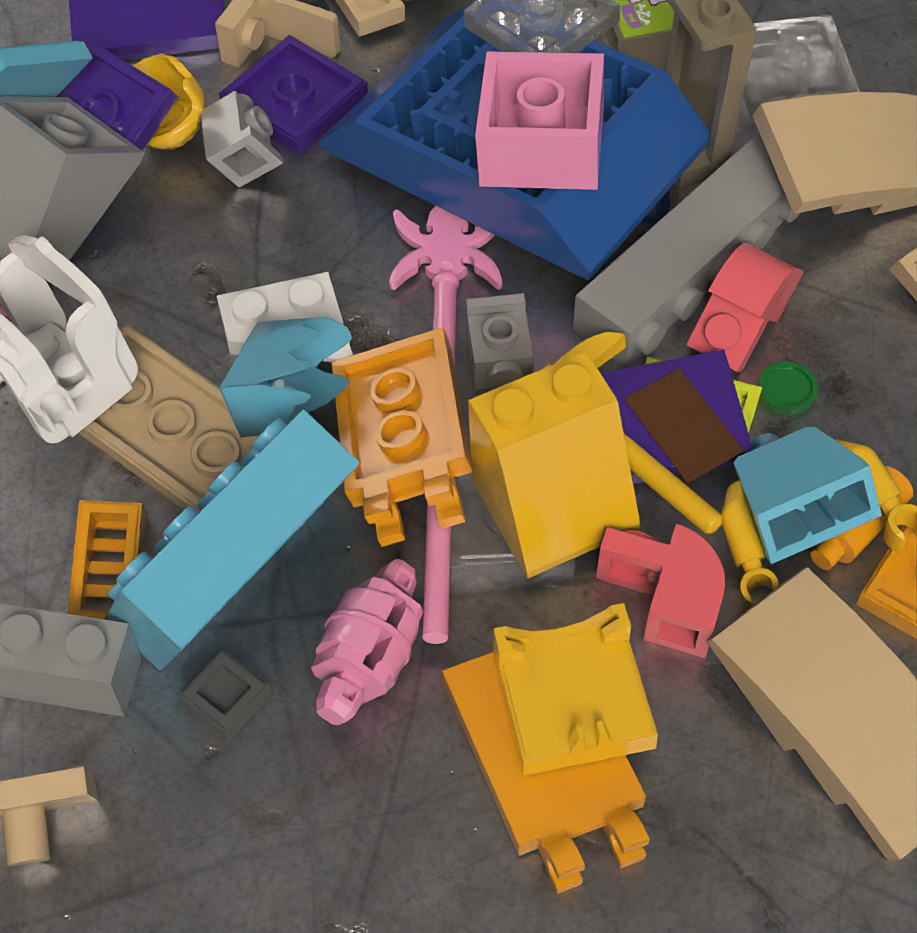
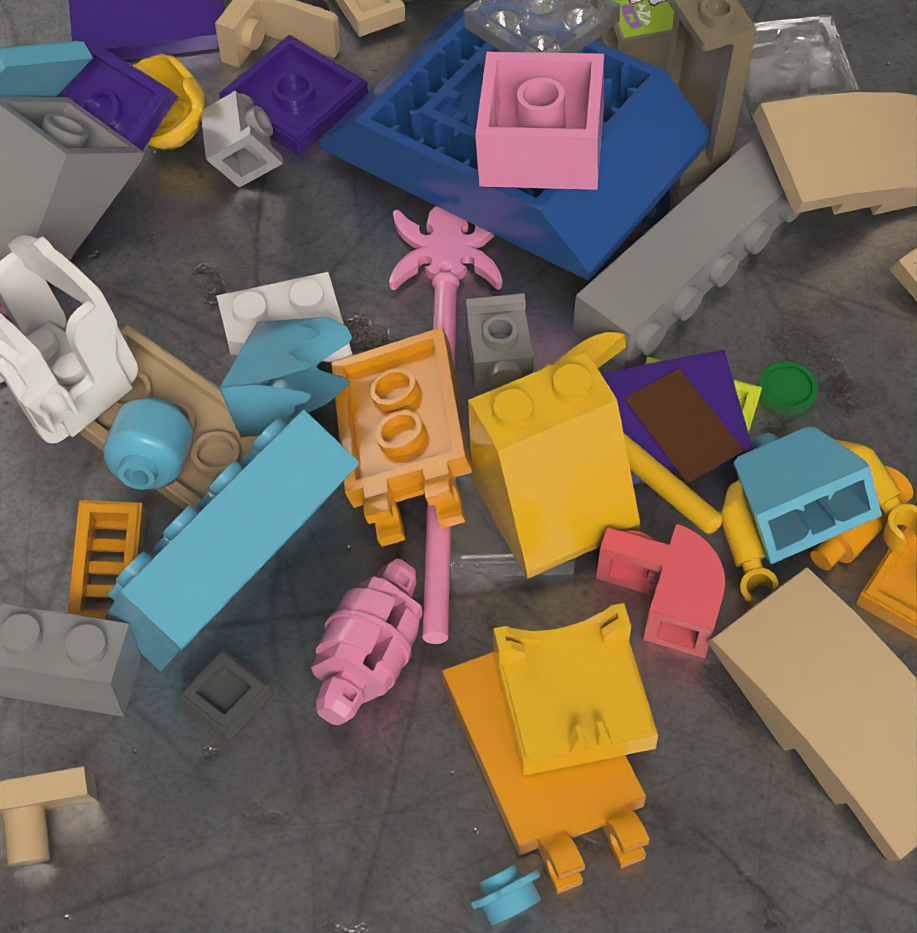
(148, 443): none -> medium azure head
(507, 894): none -> medium azure plate
(744, 298): coral brick -> none

